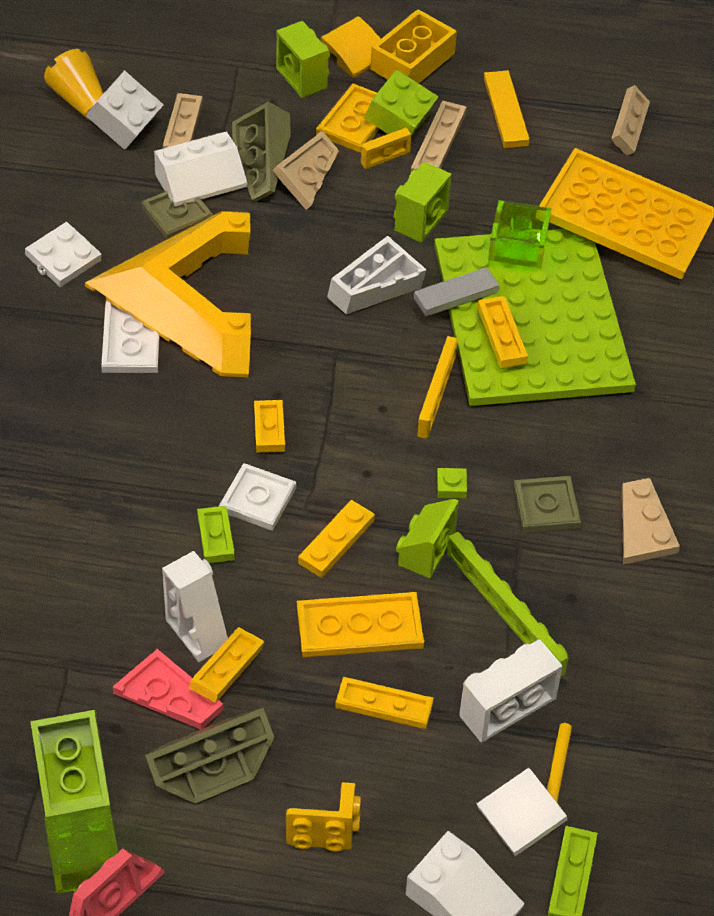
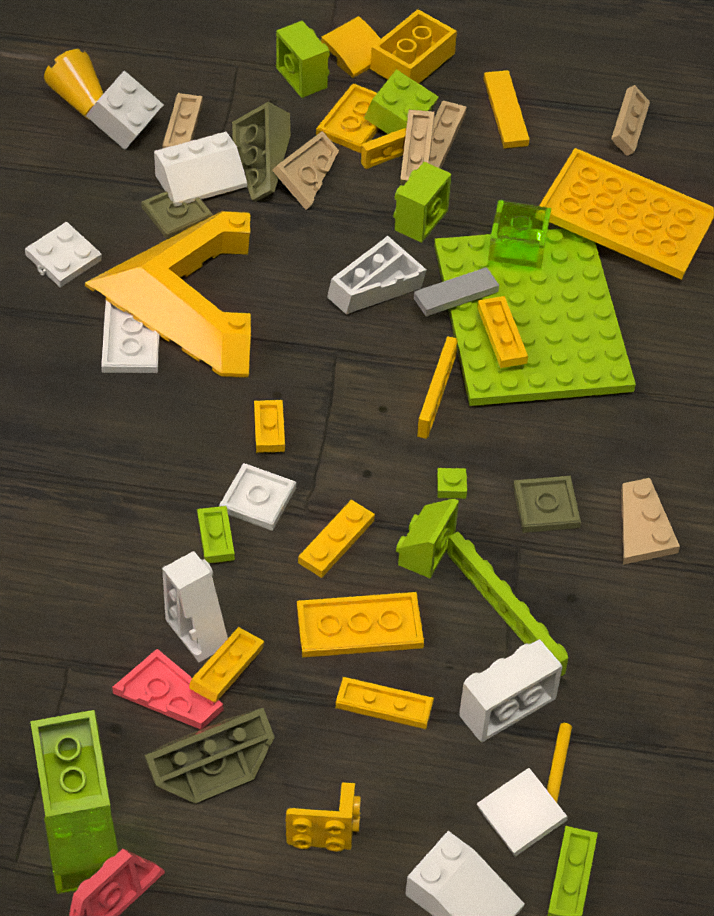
(417, 141): none -> tan plate

